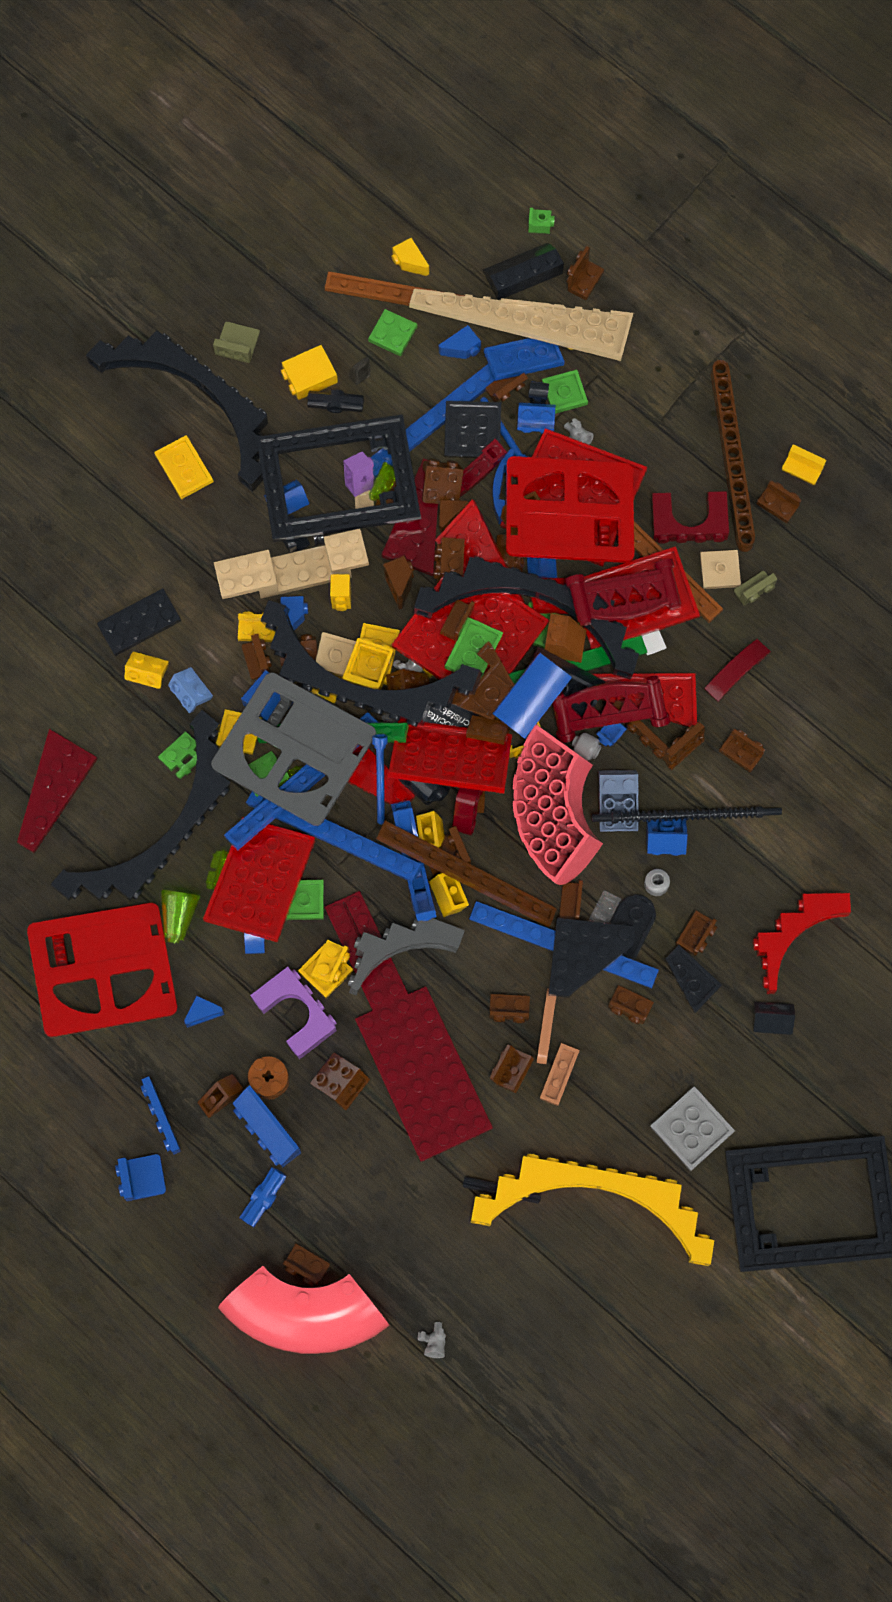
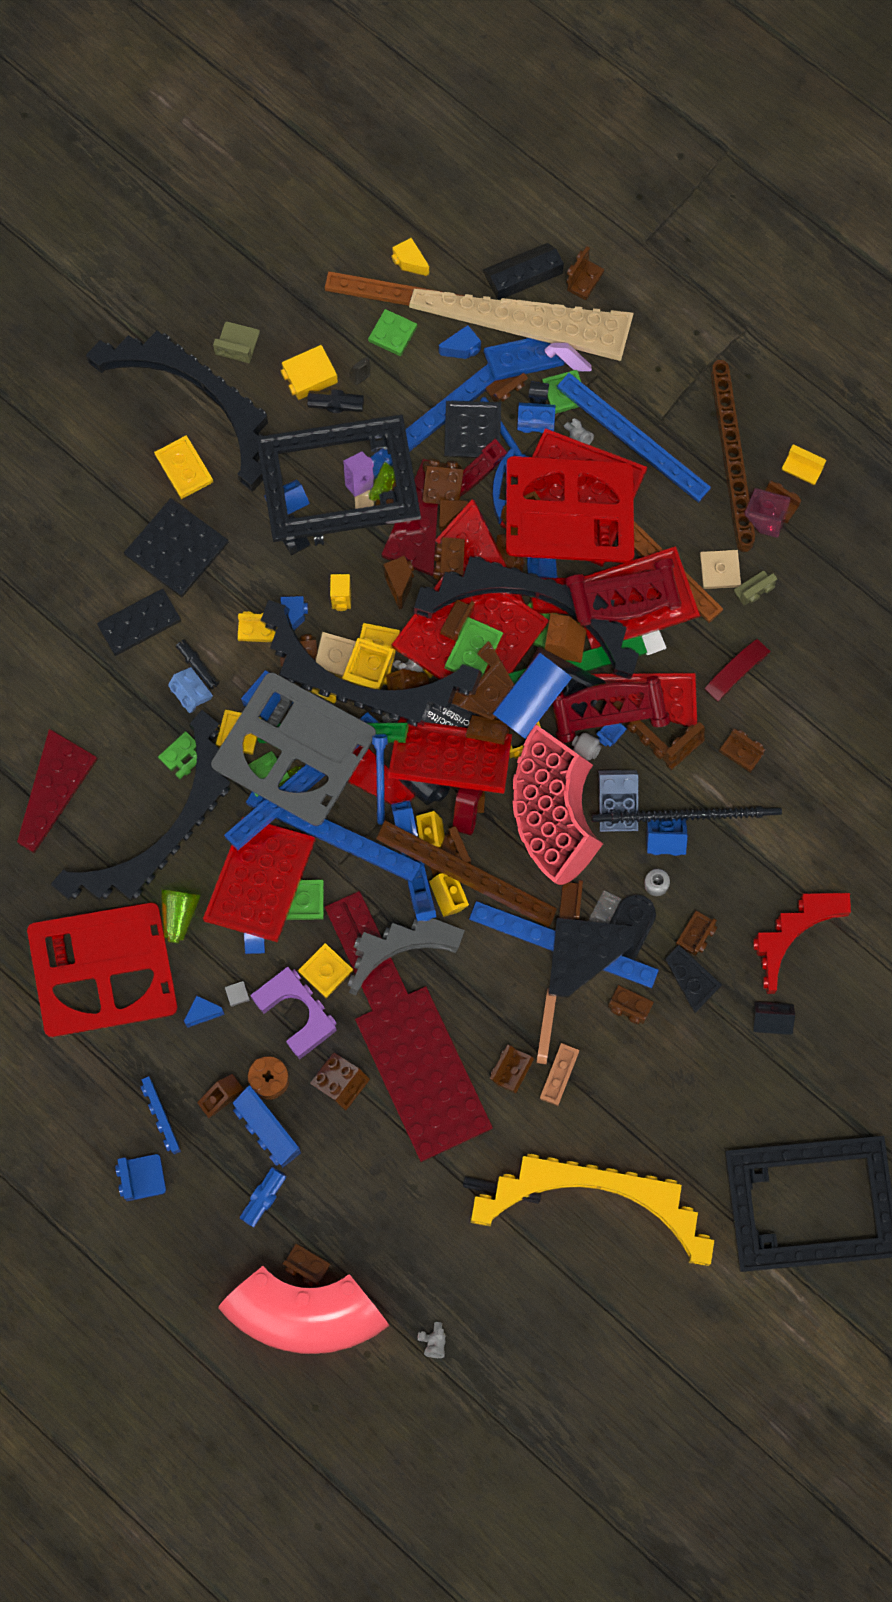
(145, 669): yellow bracket -> none
(176, 547): none -> black plate
(192, 658): none -> black pin
(217, 863): clear neon green hinge -> none
(237, 993): none -> light grey tile
(255, 657): reddish brown bracket -> none
(292, 570): tan bracket -> none
(330, 962): yellow bracket -> none
(509, 1007): reddish brown bracket -> none
(540, 221): bright green brick -> none
(568, 355): none -> lavender piece
(633, 437): none -> blue plate
(667, 529): dark red arch -> none
(692, 1128): light grey plate -> none
(767, 512): none -> clear pink slope

